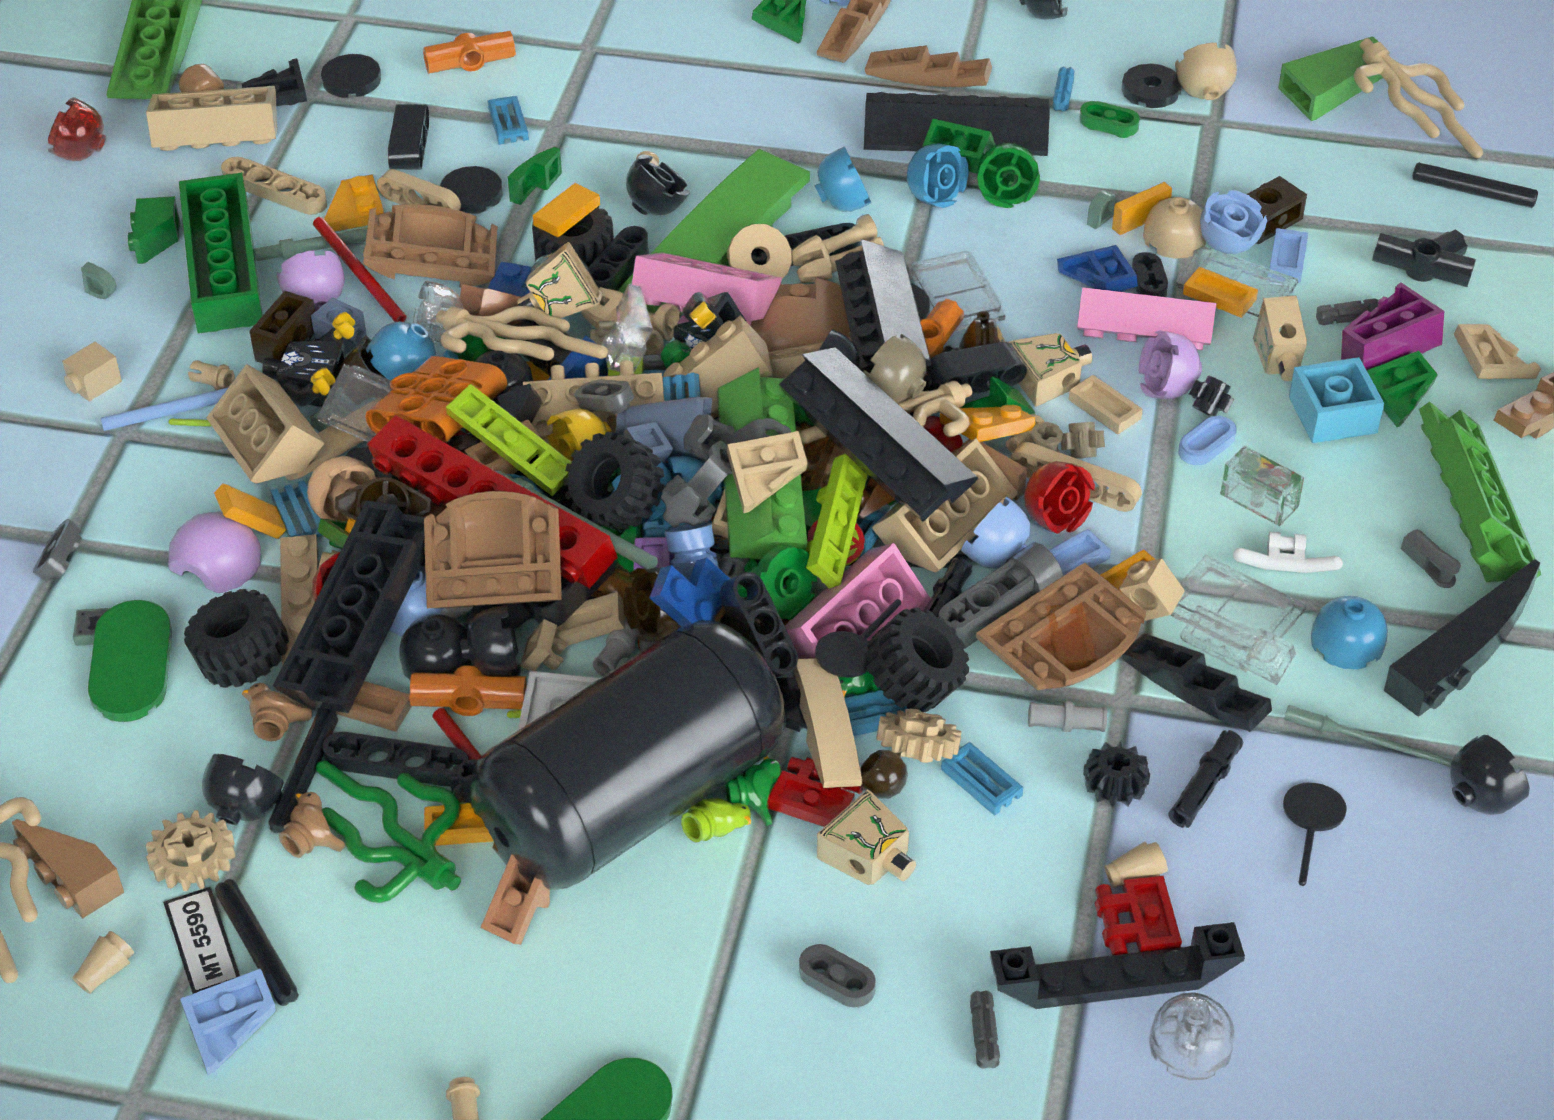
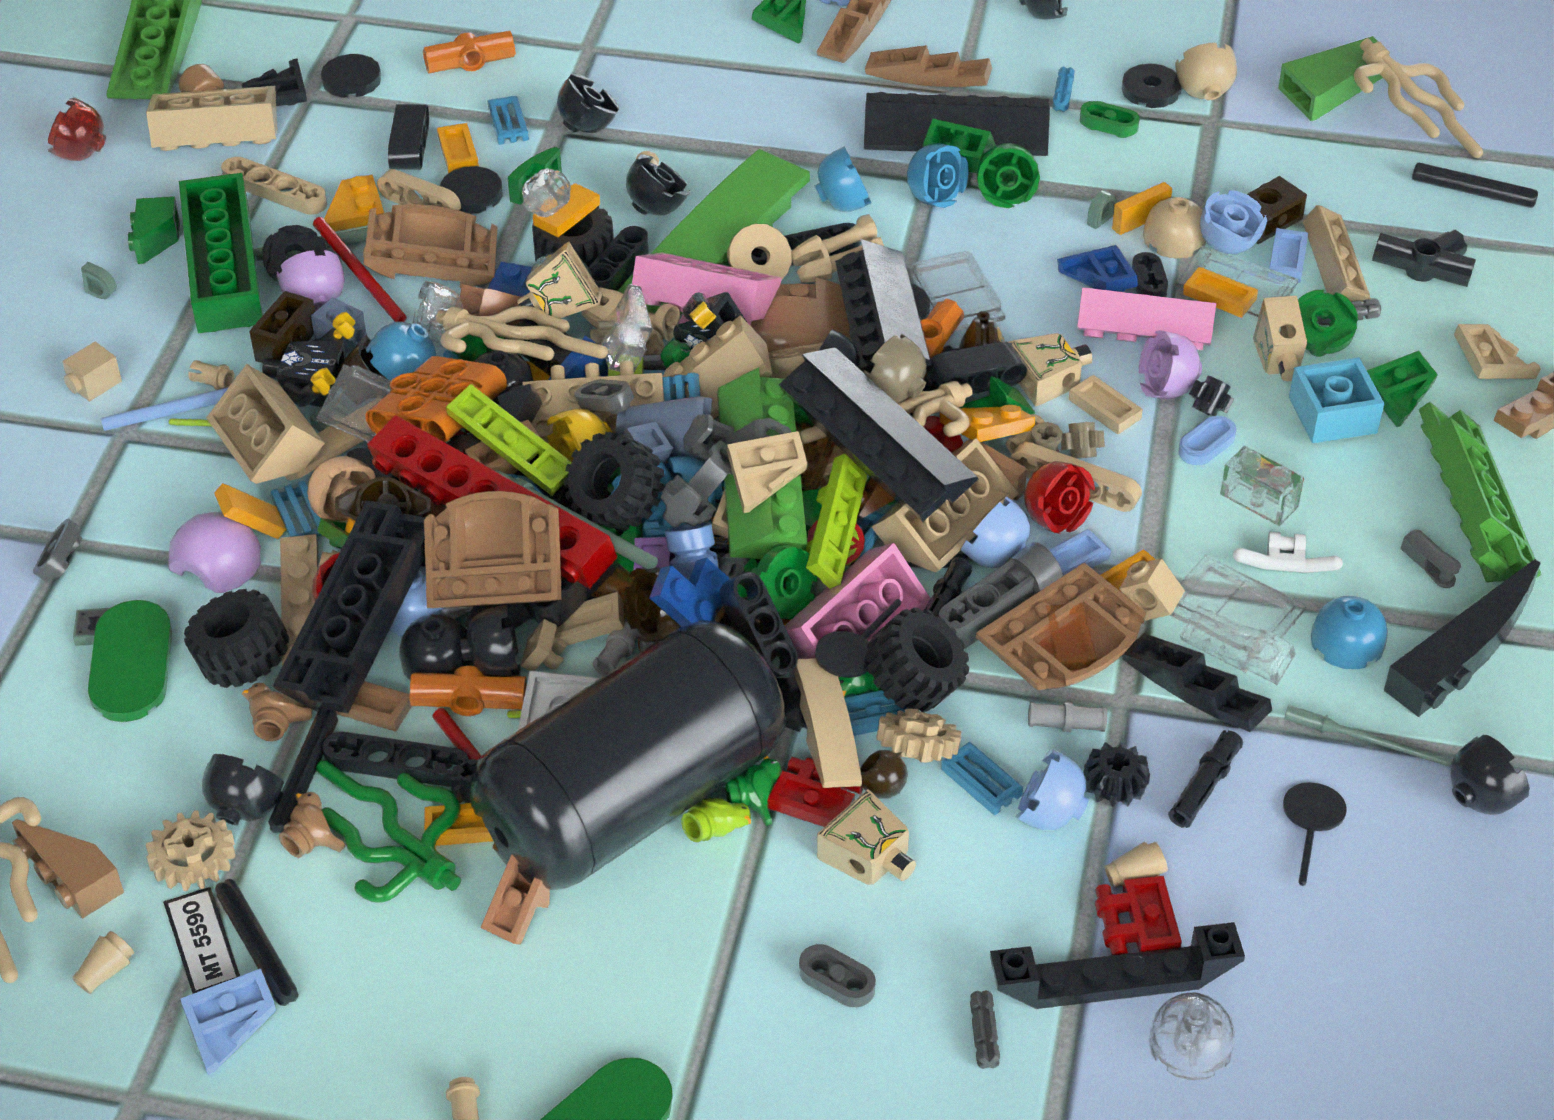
(288, 239): none -> black tile
(457, 146): none -> light orange tile
(546, 192): none -> clear head
(585, 107): none -> black cylinder
(1054, 794): none -> light blue cylinder
(1335, 254): none -> tan slope
(1342, 325): none -> green plate
(1394, 329): magenta wedge -> none

